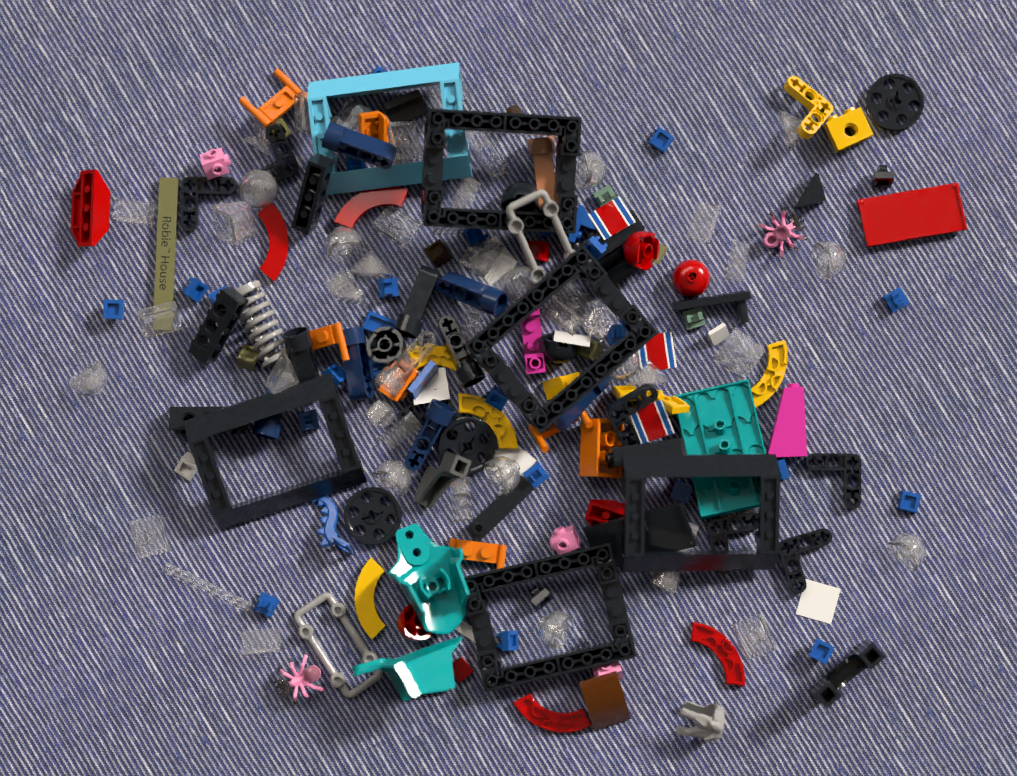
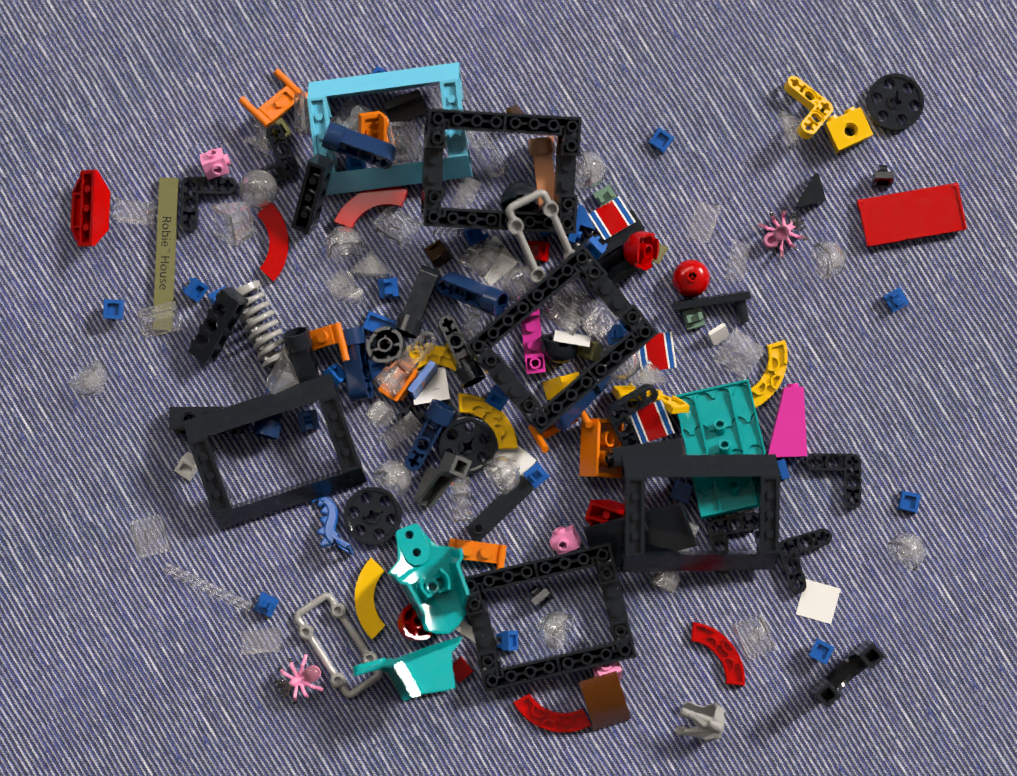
(247, 358): olive slope -> none

